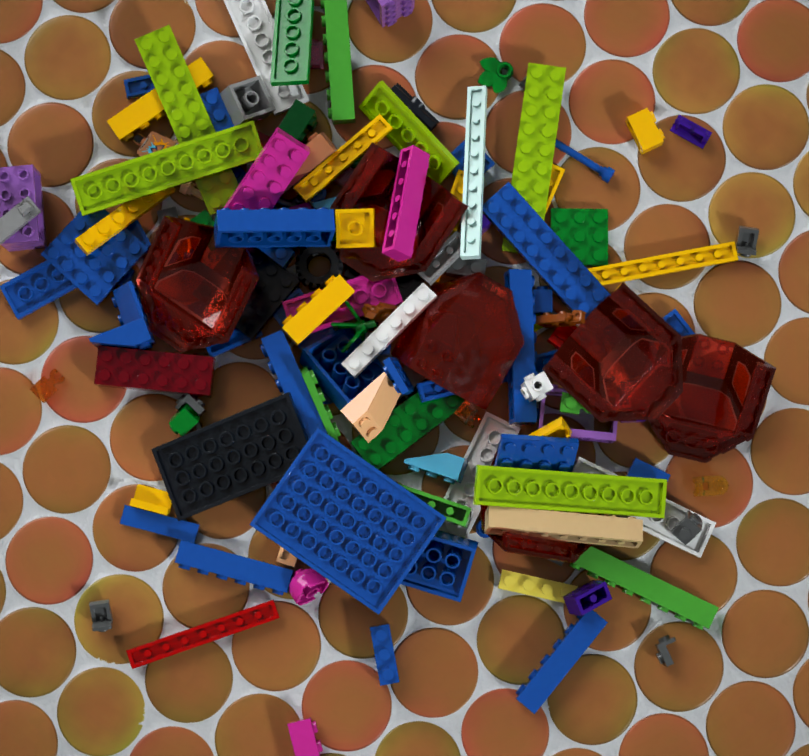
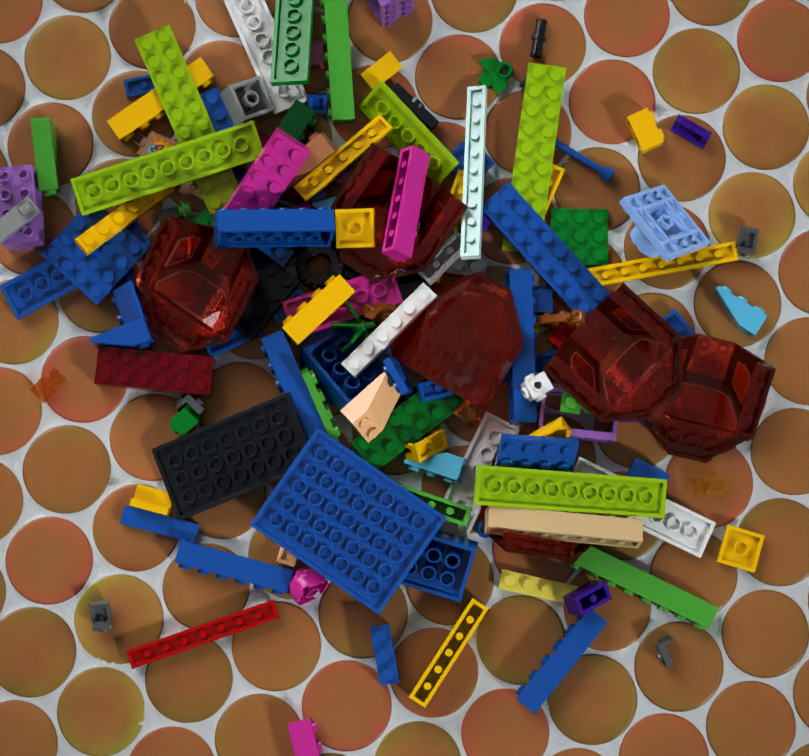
(46, 155): none -> bright green slope
(184, 210): none -> bright green plate
(318, 102): none -> blue plate
(380, 70): none -> yellow hinge
(428, 446): none -> yellow hinge
(448, 652): none -> yellow brick
(538, 38): none -> black pin
(662, 224): none -> light blue piece
(688, 527): dark grey bracket -> none
(740, 548): none -> yellow plate
(743, 315): none -> medium azure slope

